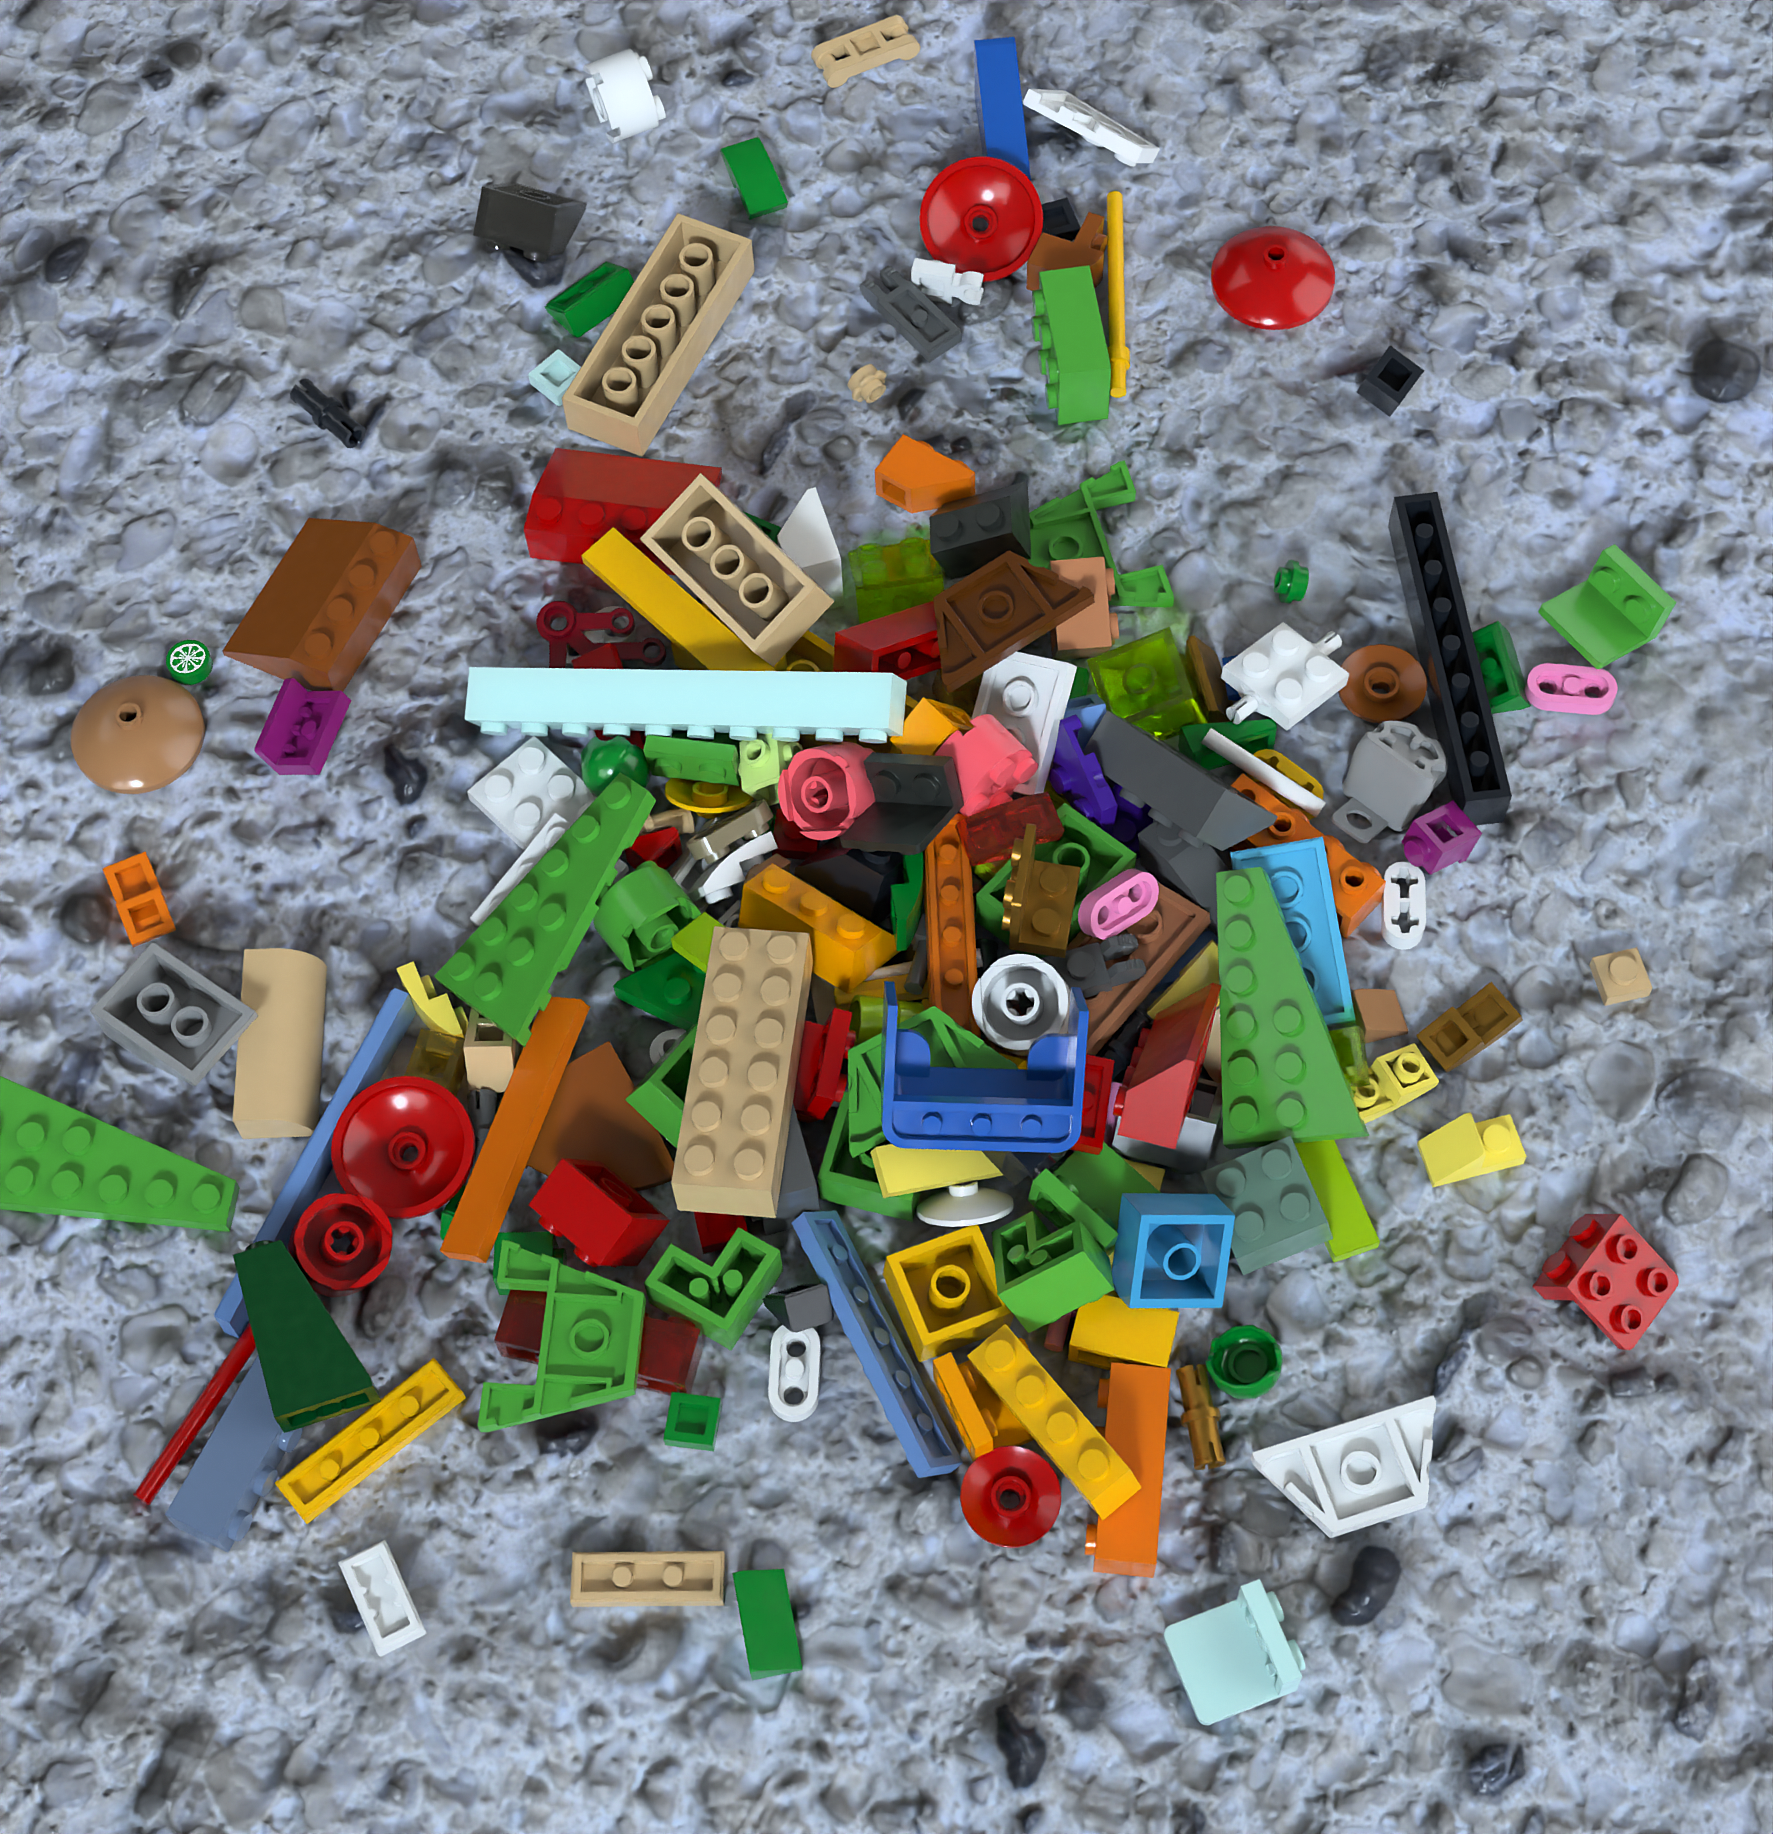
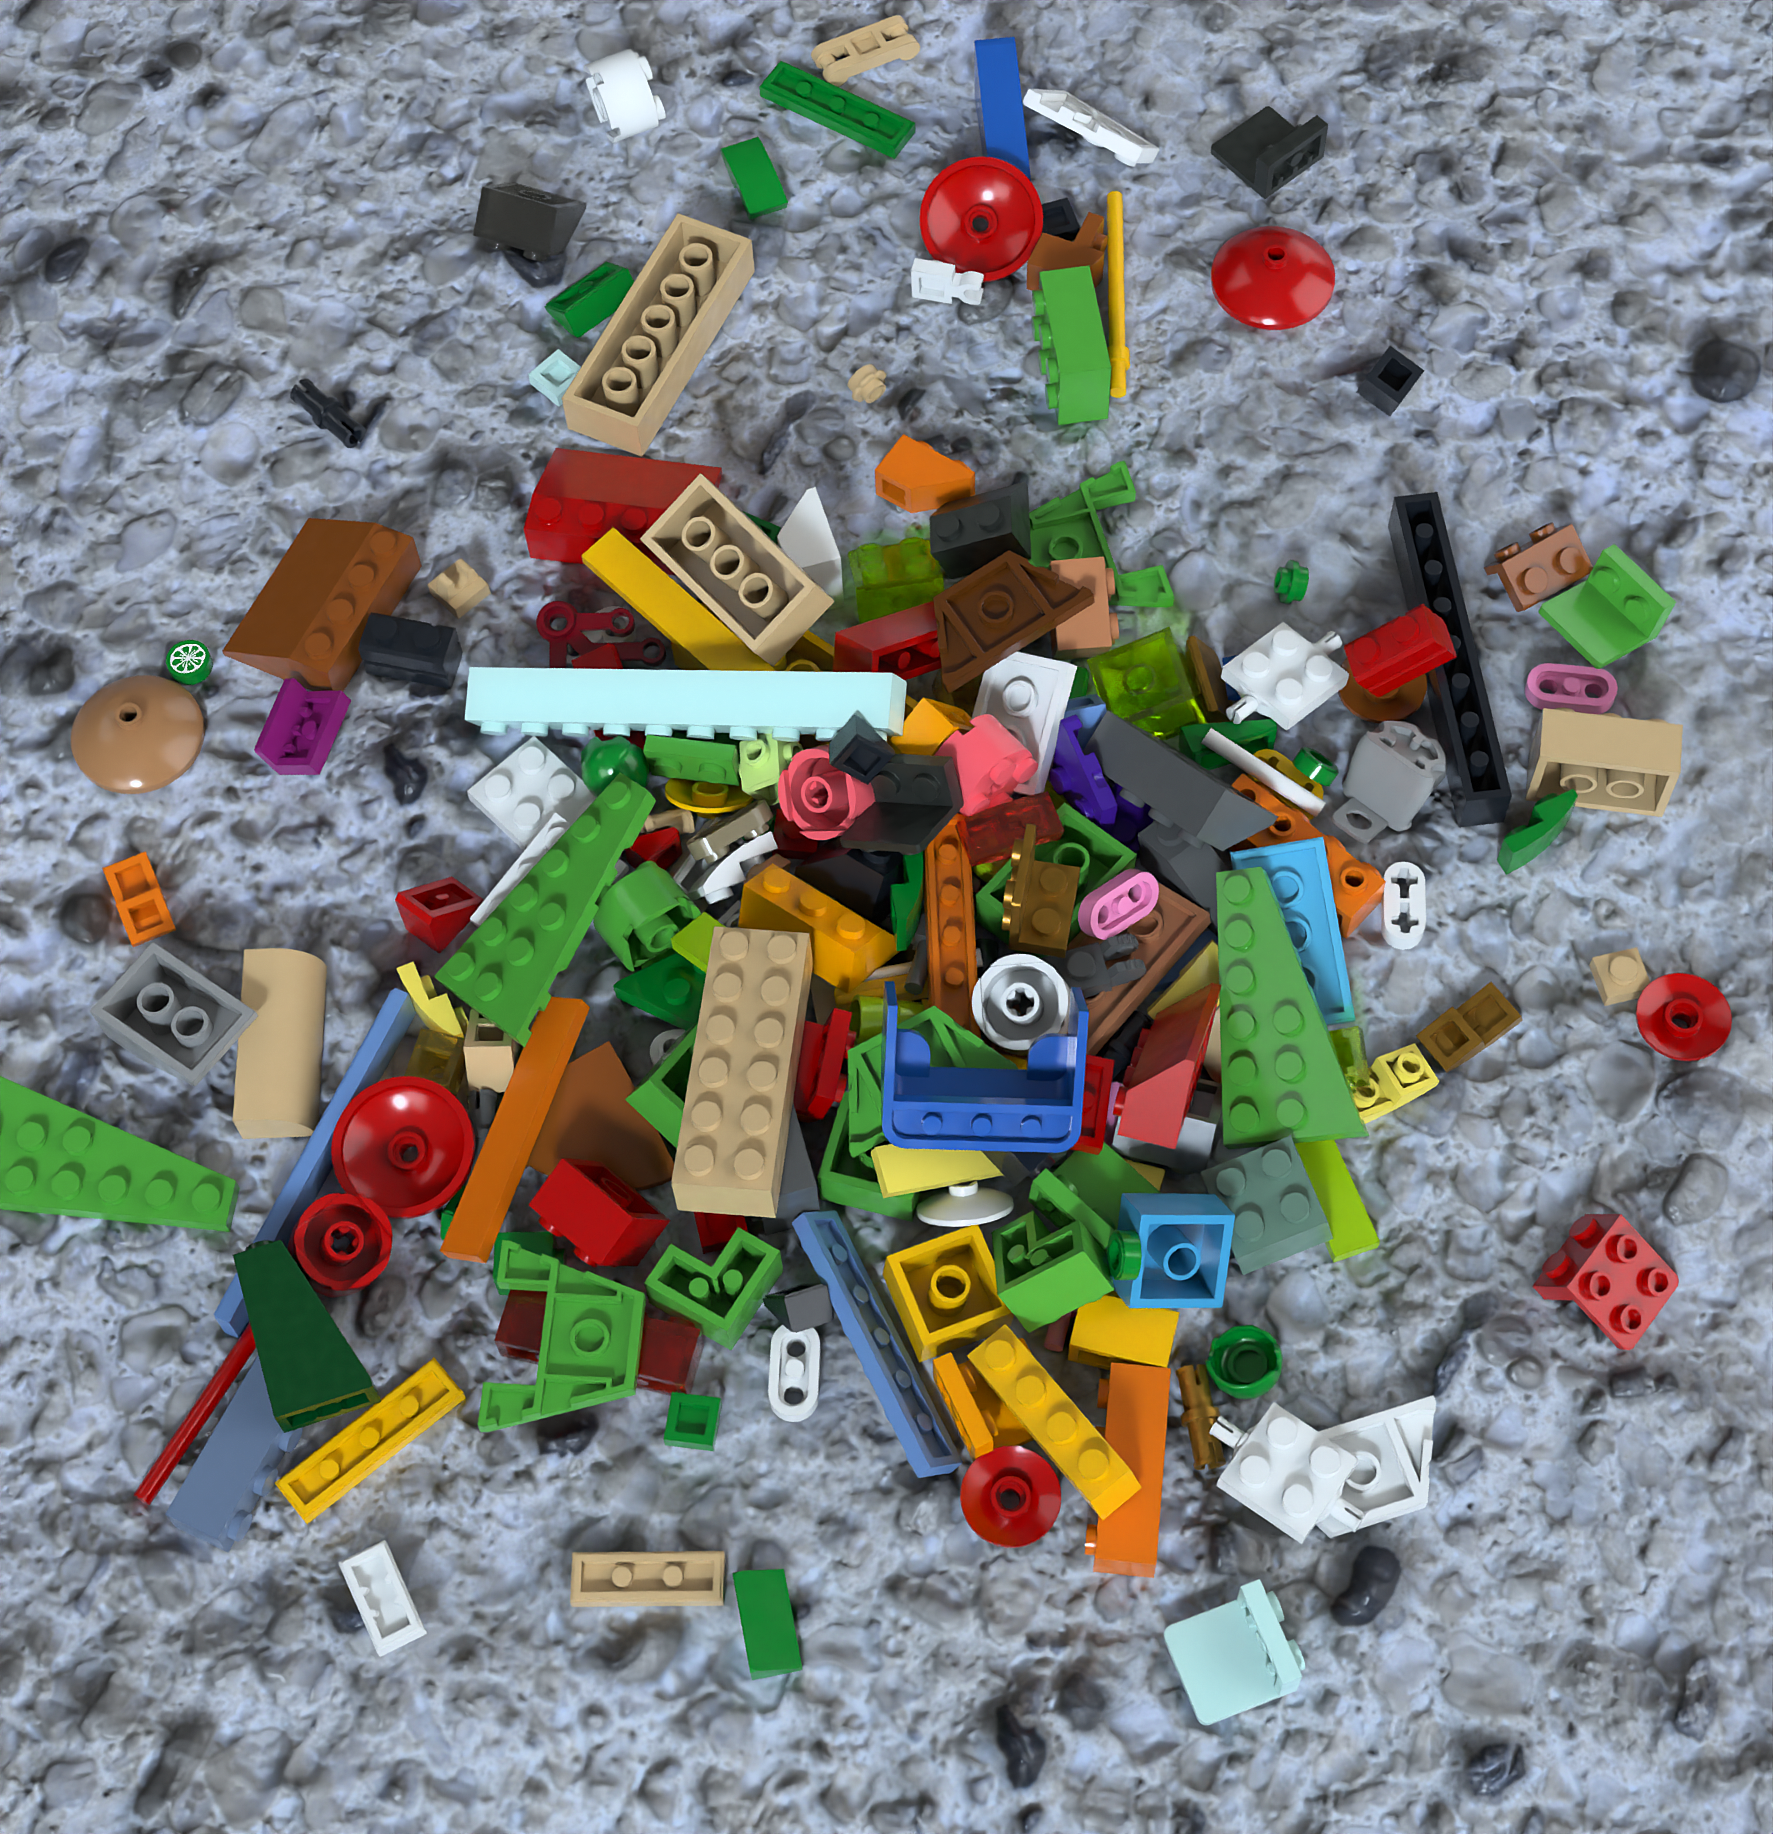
(410, 650): none -> black brick
(437, 911): none -> red slope
(459, 588): none -> tan tile
(837, 109): none -> green tile
(859, 750): none -> black slope
(912, 314): dark grey hinge -> none
(1124, 1255): none -> green tile
(1270, 150): none -> pearl dark grey bracket
(1287, 1473): none -> white plate
(1315, 766): none -> green tile
(1378, 1014): medium nougat slope -> none
(1400, 651): none -> red brick
(1433, 846): magenta brick -> none
(1470, 1149): light yellow slope -> none
(1500, 669): green slope -> none
(1540, 566): none -> bracket
(1545, 824): none -> green slope
(1606, 760): none -> tan brick
(1687, 999): none -> red dish

